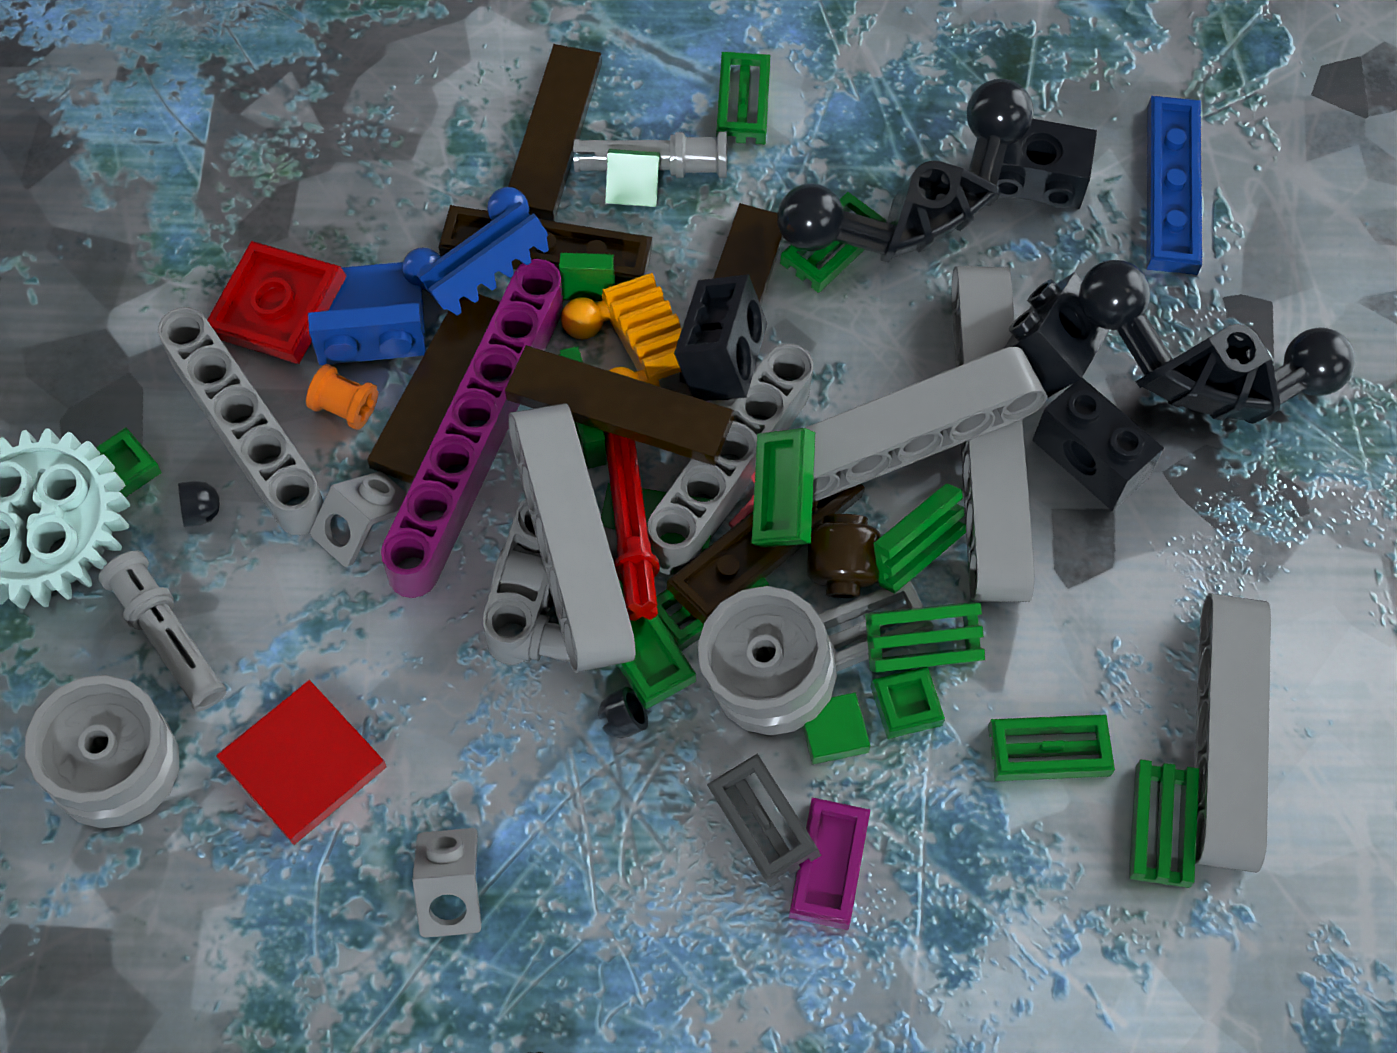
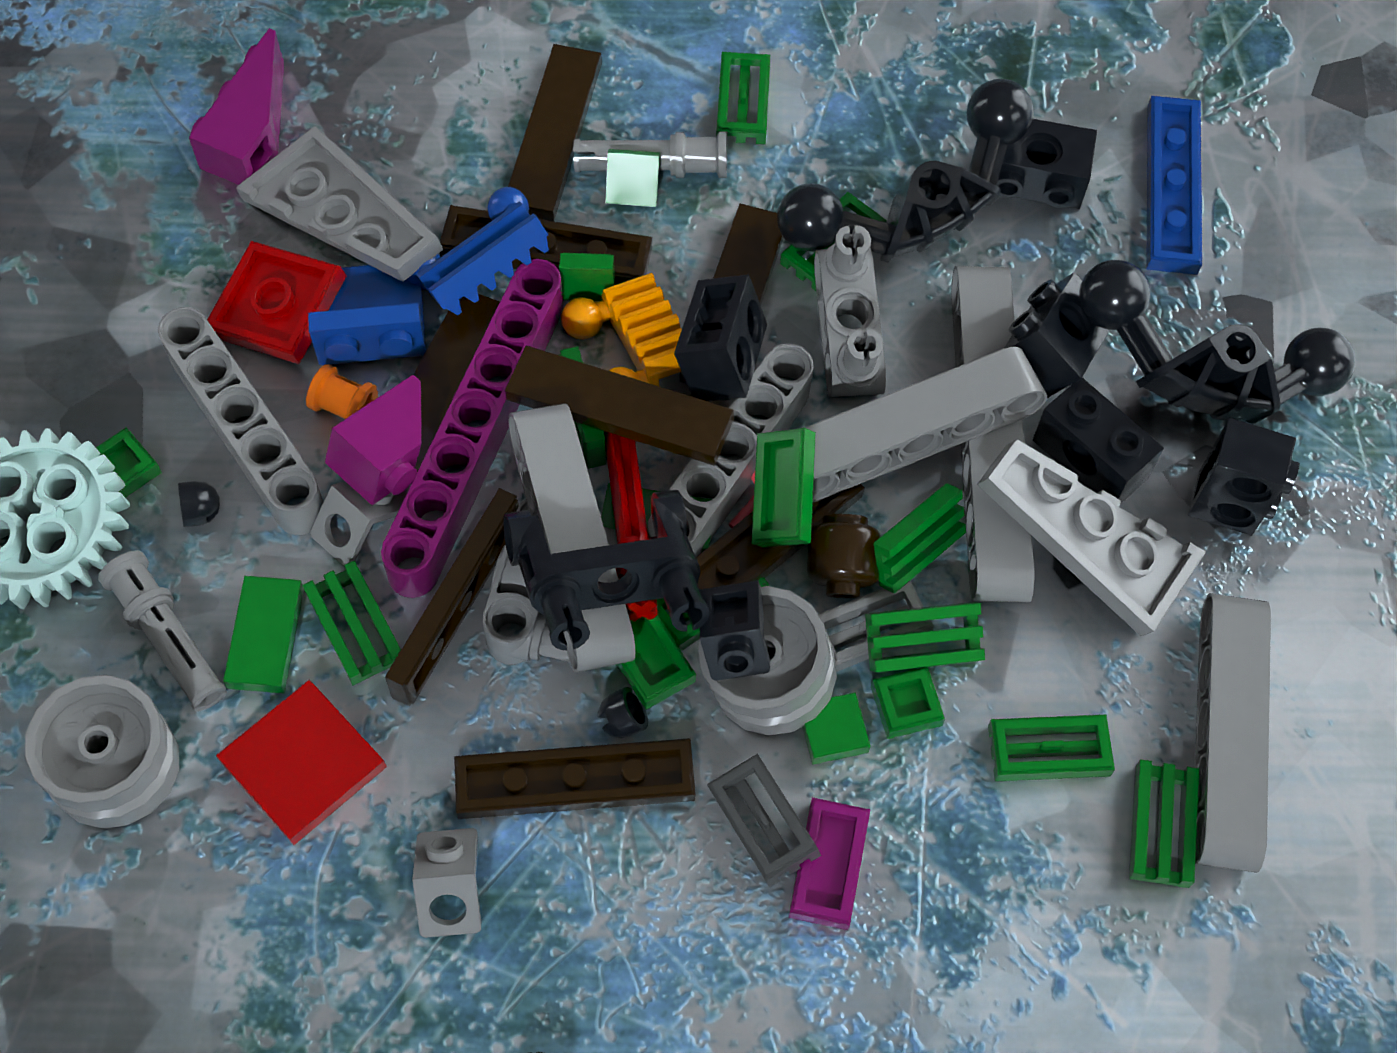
(244, 121): none -> magenta slope
(264, 634): none -> green tile
(334, 584): none -> green tile
(341, 204): none -> light grey wing
(380, 443): none -> magenta slope
(450, 602): none -> dark brown tile
(568, 581): none -> black connector
(574, 778): none -> dark brown tile
(734, 631): none -> black bracket
(848, 286): none -> light grey piece
(1107, 548): none -> light grey wing
(1244, 477): none -> black brick

